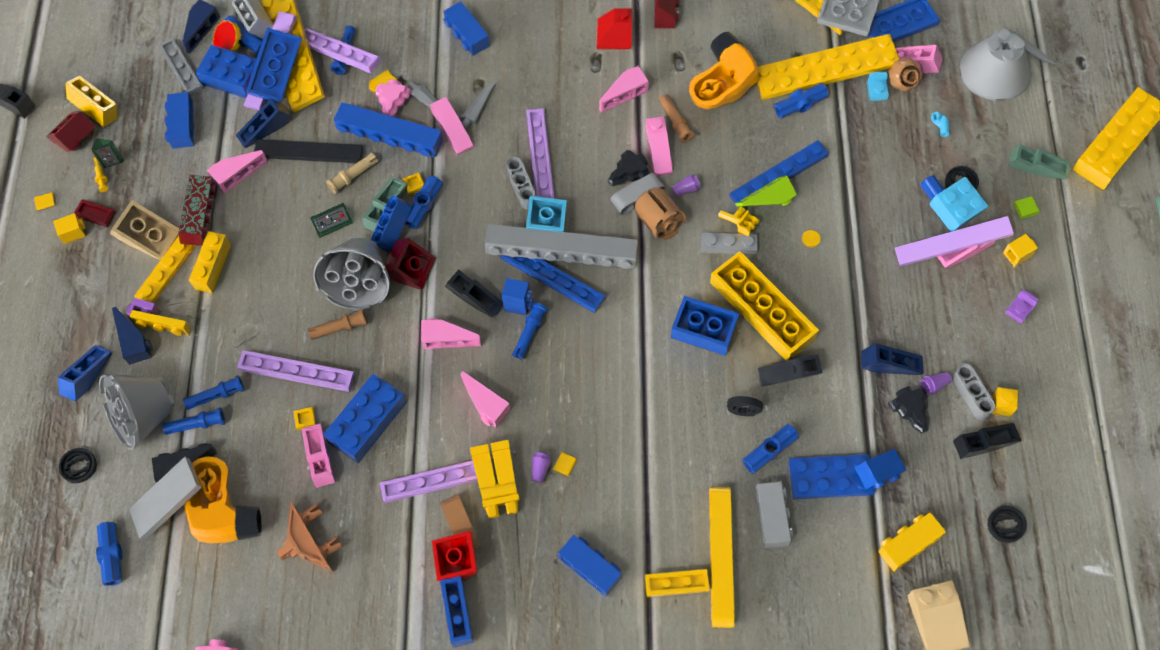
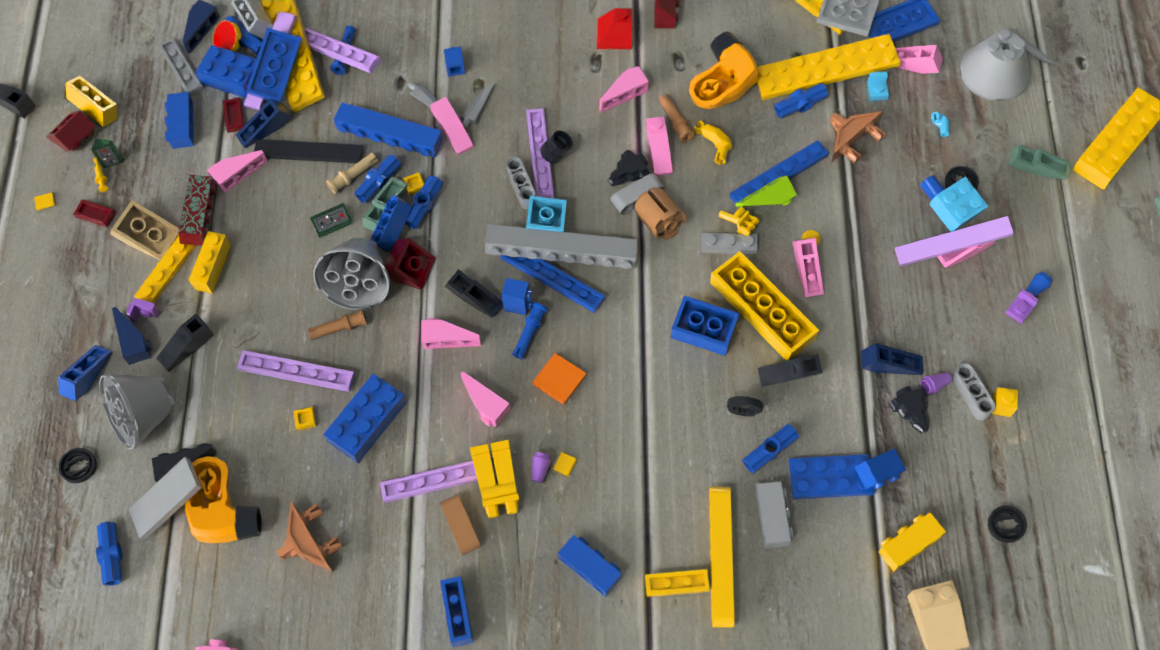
(70, 228): yellow brick -> none
(160, 323): yellow plate -> none
(184, 342): none -> black slope
(202, 420): blue pin -> none
(223, 390): blue pin -> none
(233, 114): none -> dark red tile
(318, 456): bright pink slope -> none
(377, 178): none -> blue piece
(383, 78): yellow piece -> none
(392, 96): bright pink rock -> none
(454, 61): none -> blue brick
(454, 556): red slope -> none
(466, 28): blue brick -> none
(556, 146): none -> black wheel
(559, 379): none -> orange tile
(687, 185): medium lavender cone -> none
(719, 139): none -> yellow arm
(808, 266): none -> bright pink slope
(851, 129): none -> nougat connector
(905, 74): medium nougat plant -> none
(986, 440): black slope -> none
(1020, 250): yellow brick -> none
(1026, 207): lime tile -> none
(1039, 283): none -> blue cone

